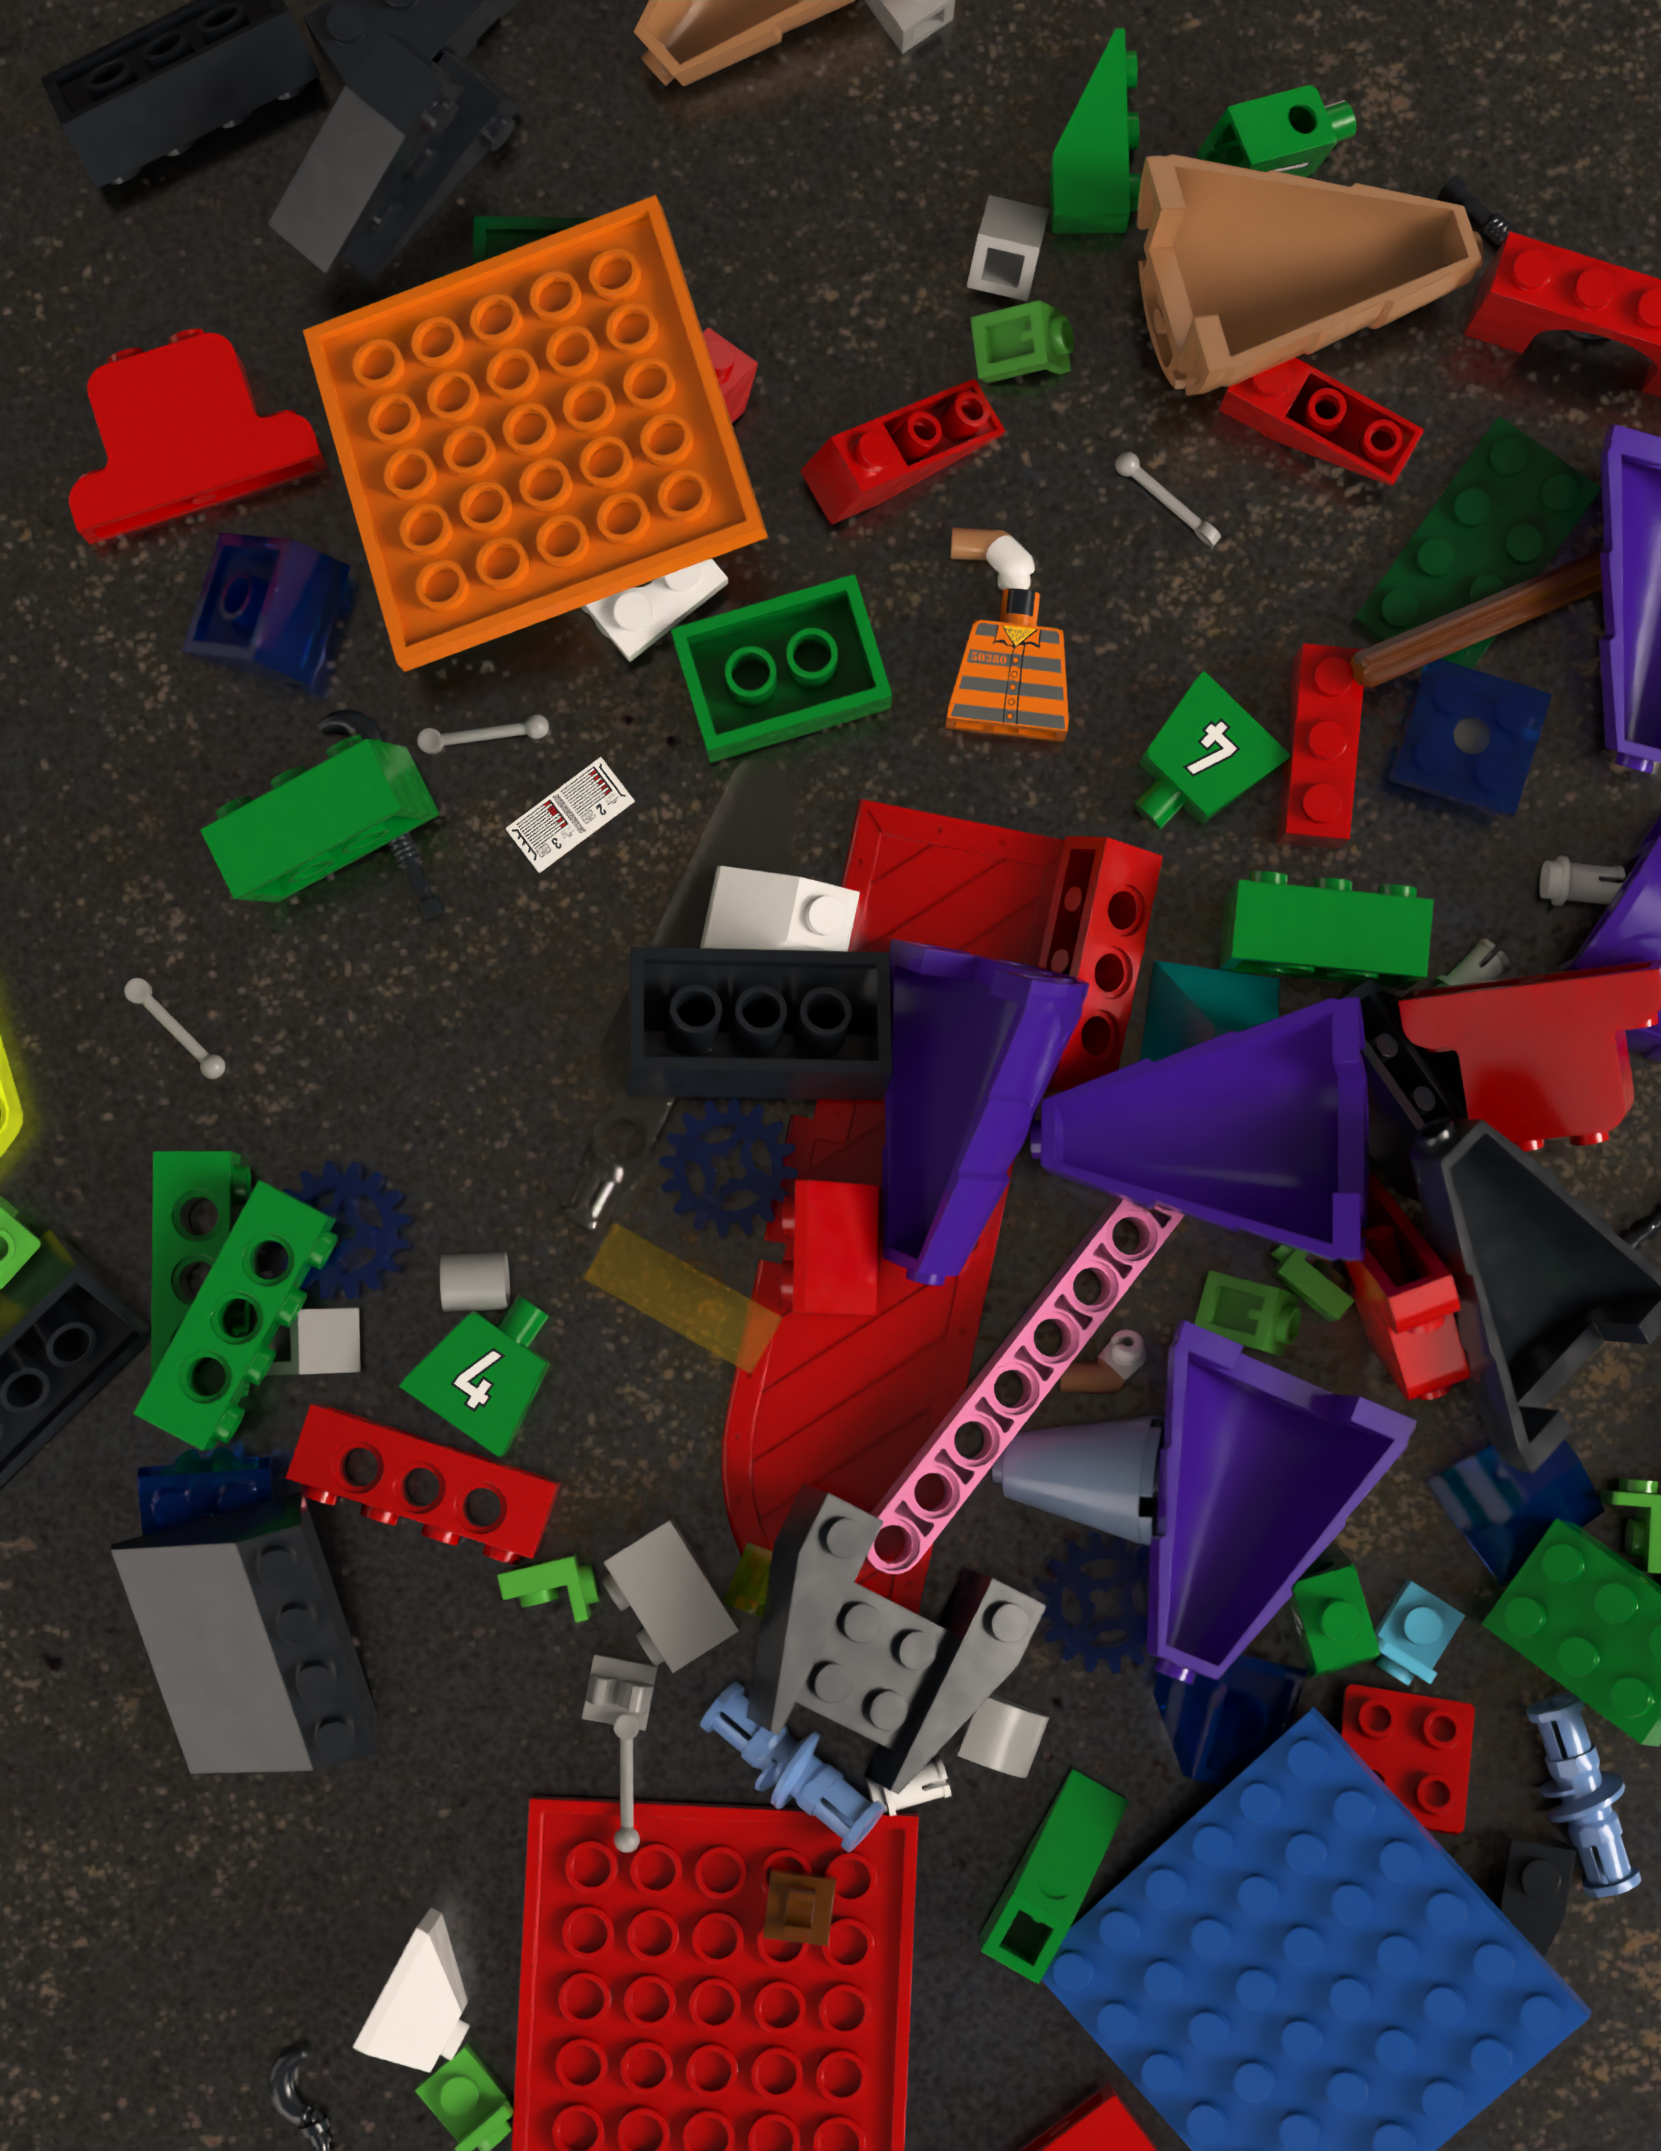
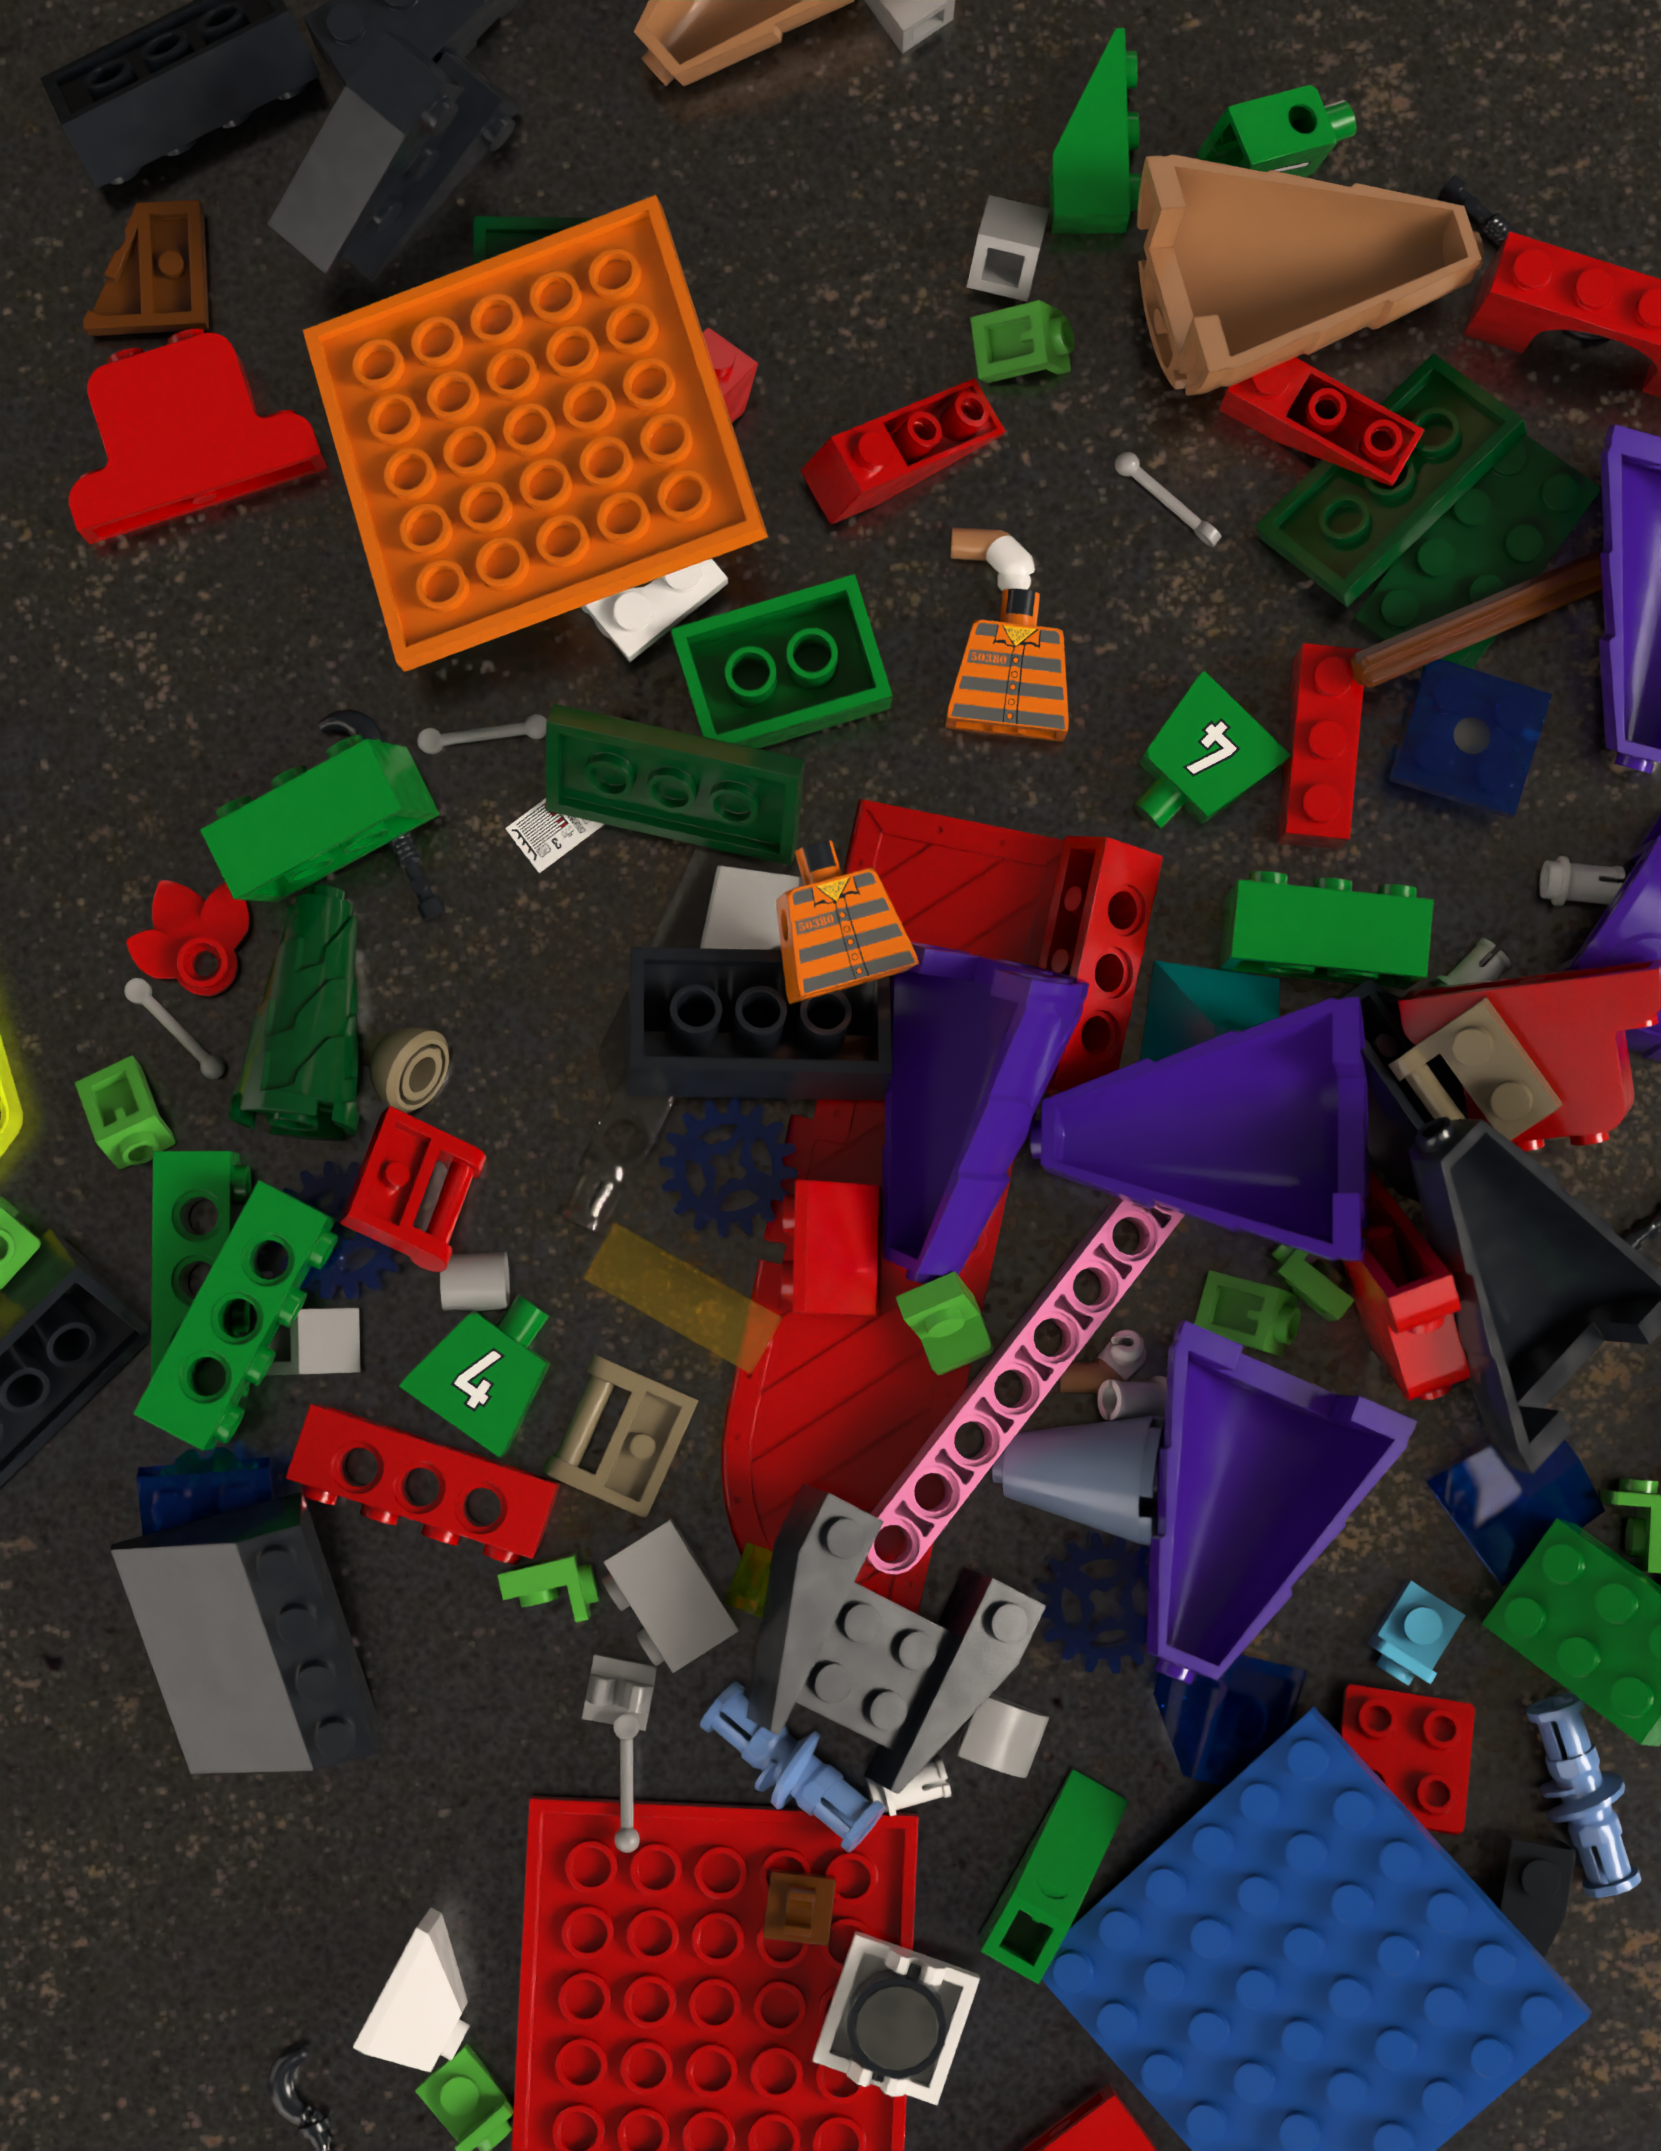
(123, 1114): none -> bright green bracket
(156, 274): none -> reddish brown wing
(188, 929): none -> red plate
(267, 607): clear blue slope -> none
(304, 1034): none -> dark green cone
(395, 1181): none -> red plate
(407, 1066): none -> dark tan brick
(640, 1444): none -> dark tan plate
(673, 784): none -> dark green plate
(838, 928): none -> torso
(895, 2018): none -> piece
(946, 1322): none -> bright green bracket
(1132, 1399): none -> white pin
(1331, 1616): green torso -> none
(1352, 527): none -> dark green plate
(1489, 1067): none -> dark tan plate

